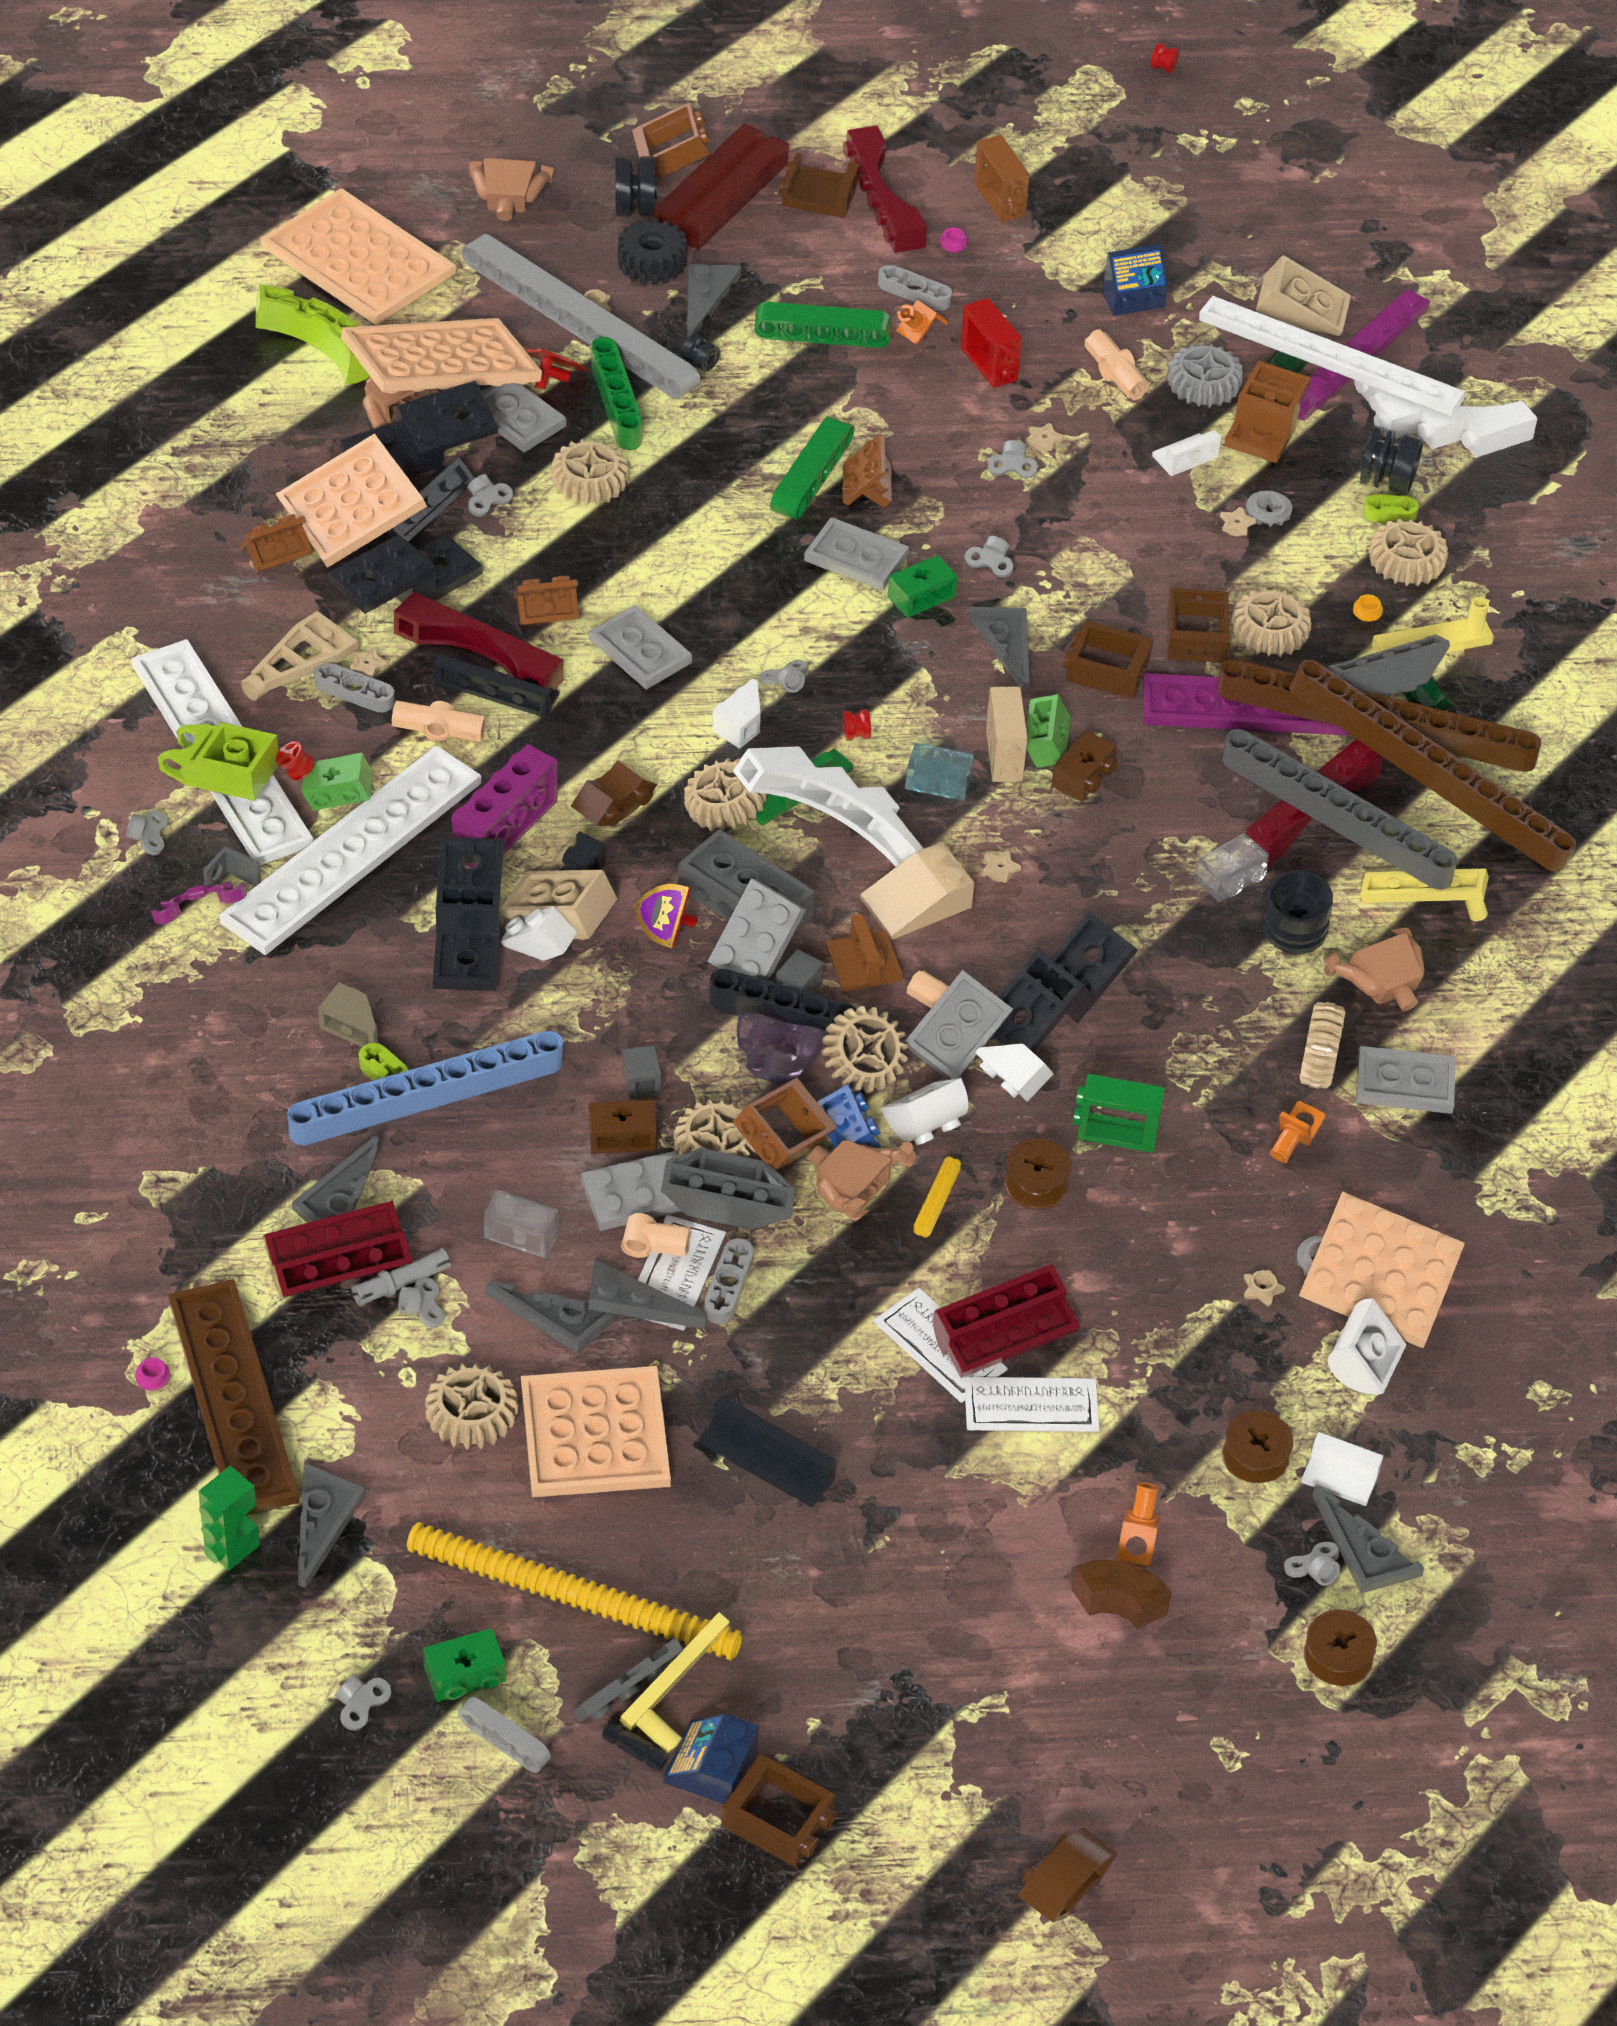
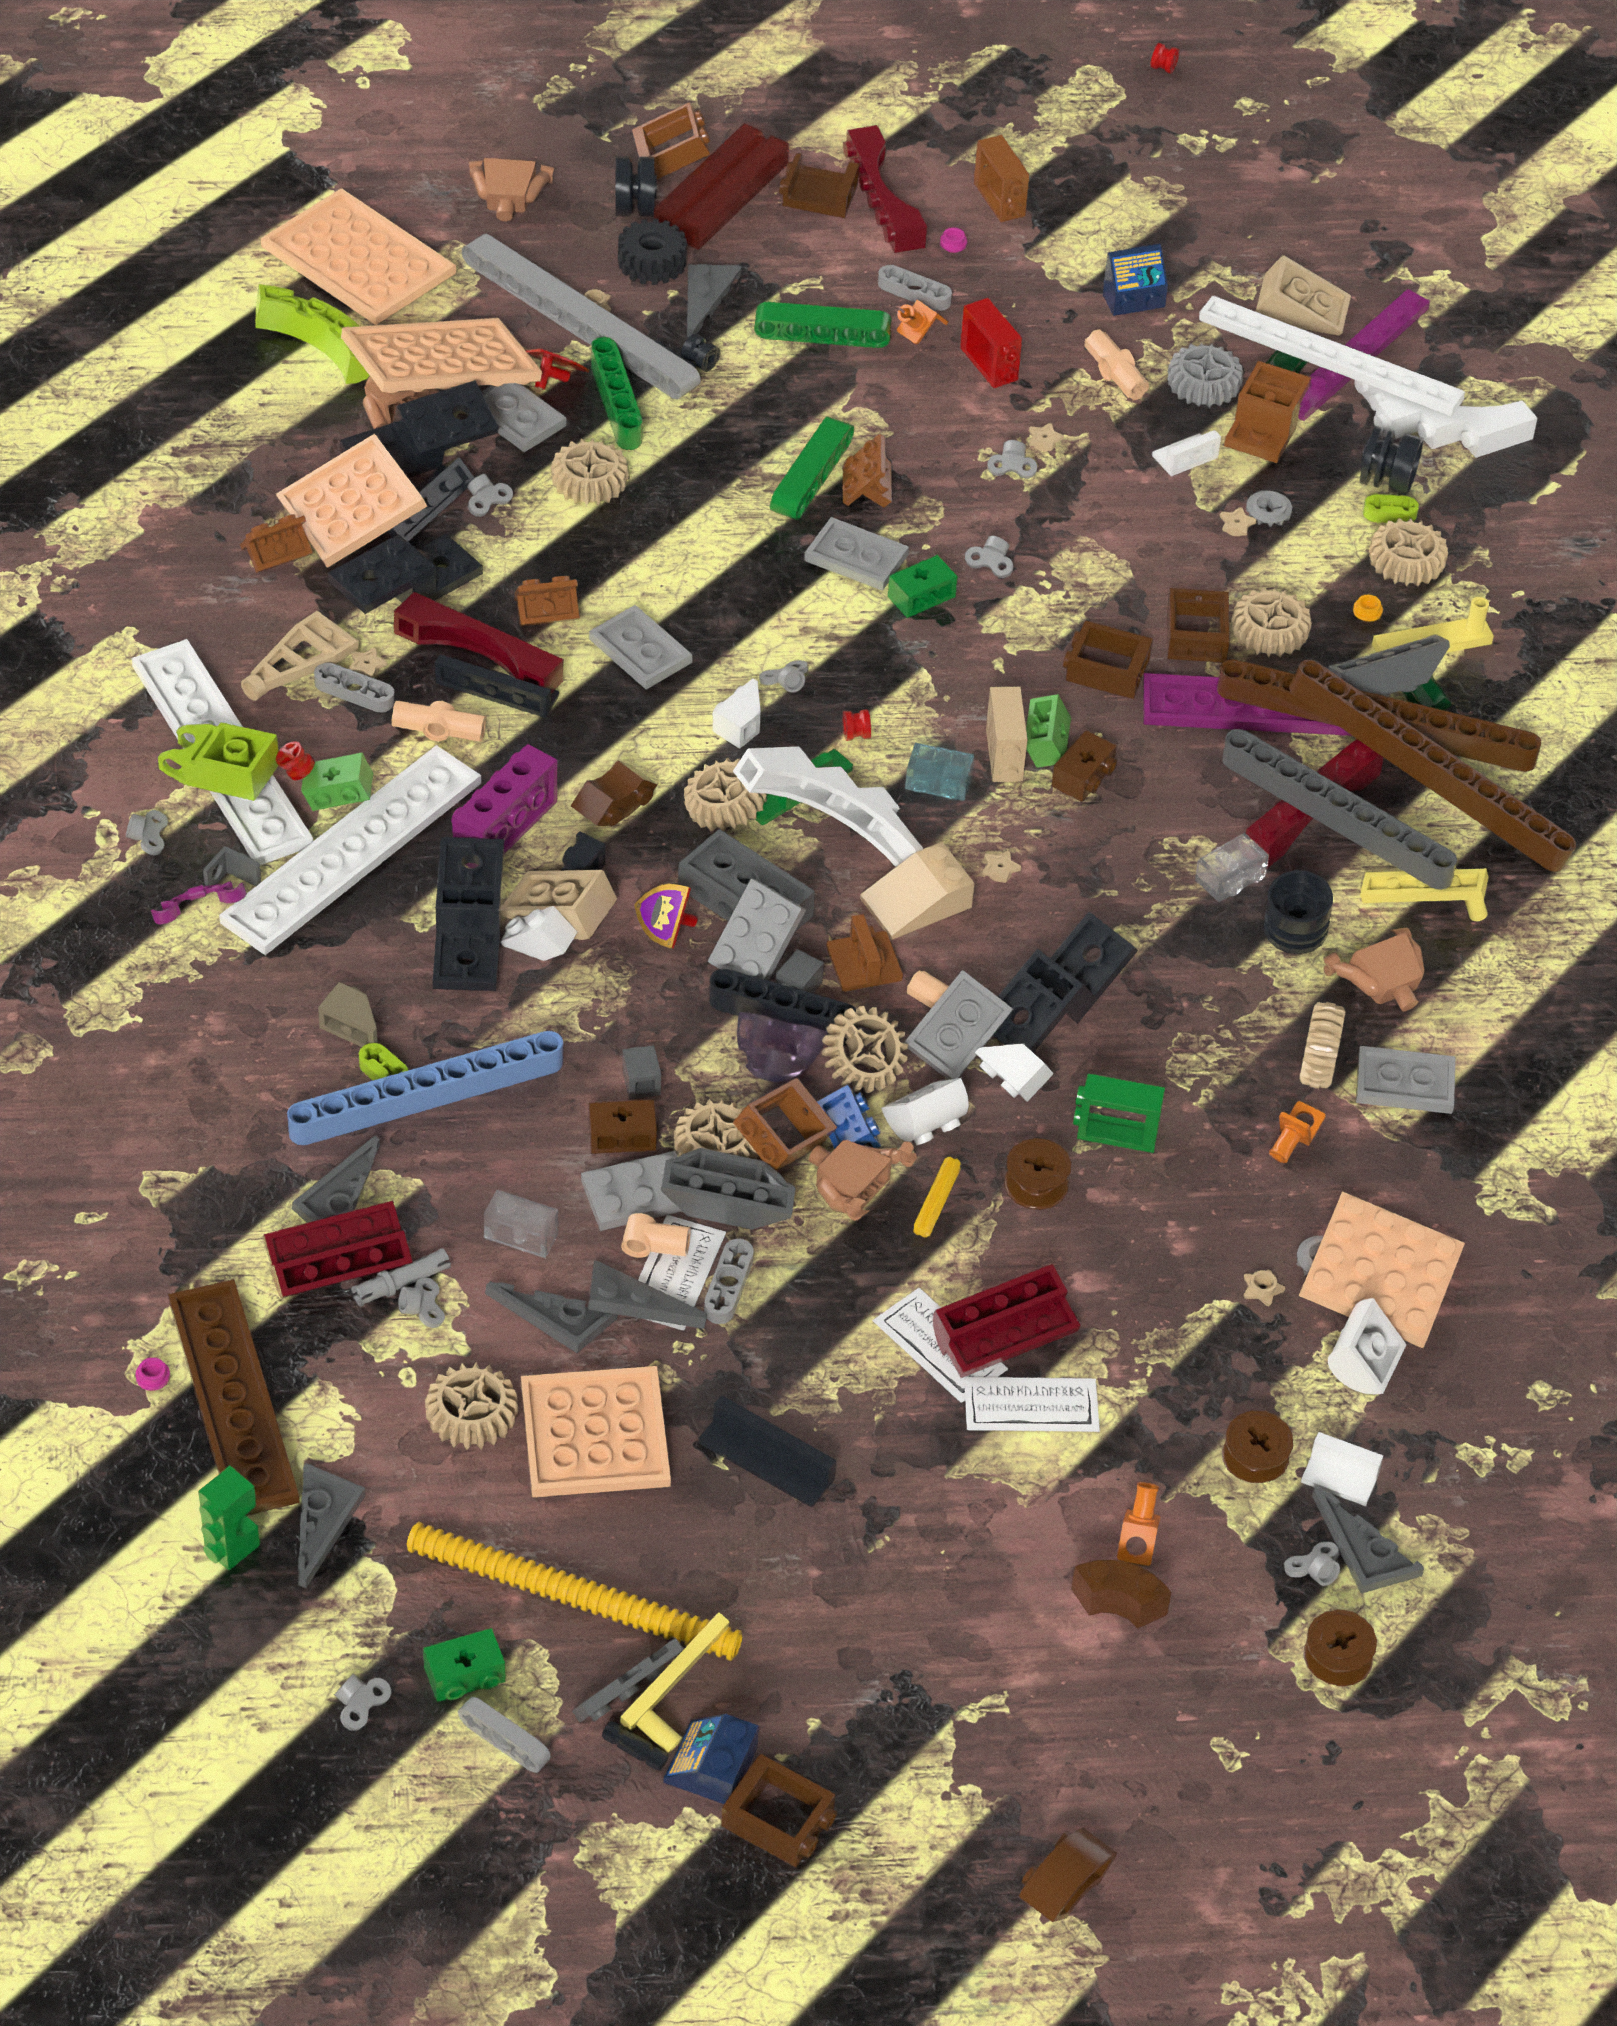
(1007, 636): dark grey wing -> none

